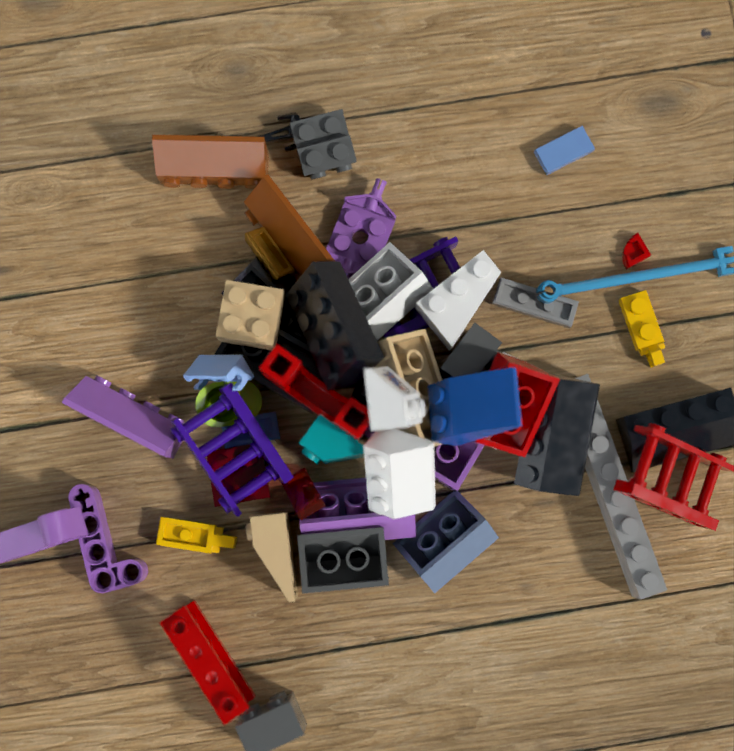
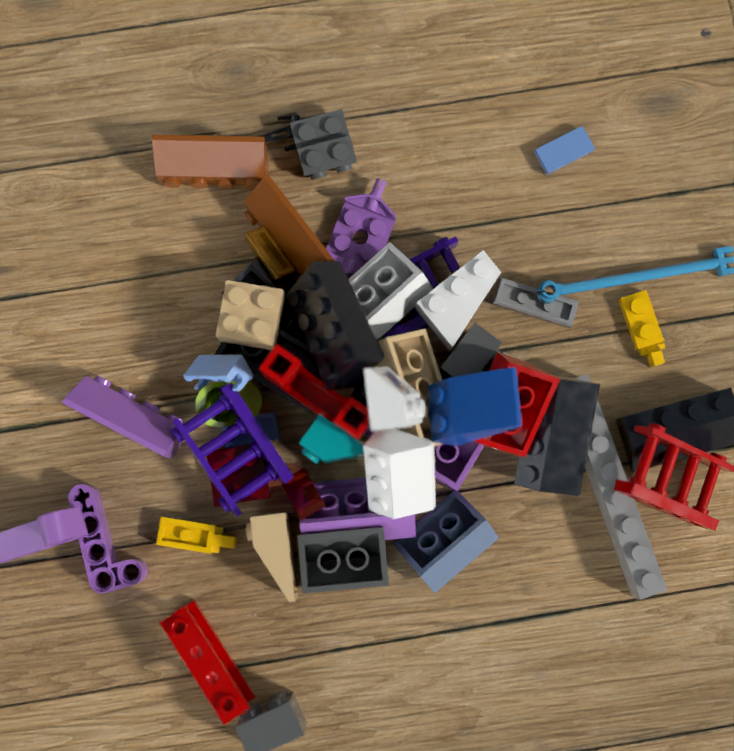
(634, 251): red tile -> none

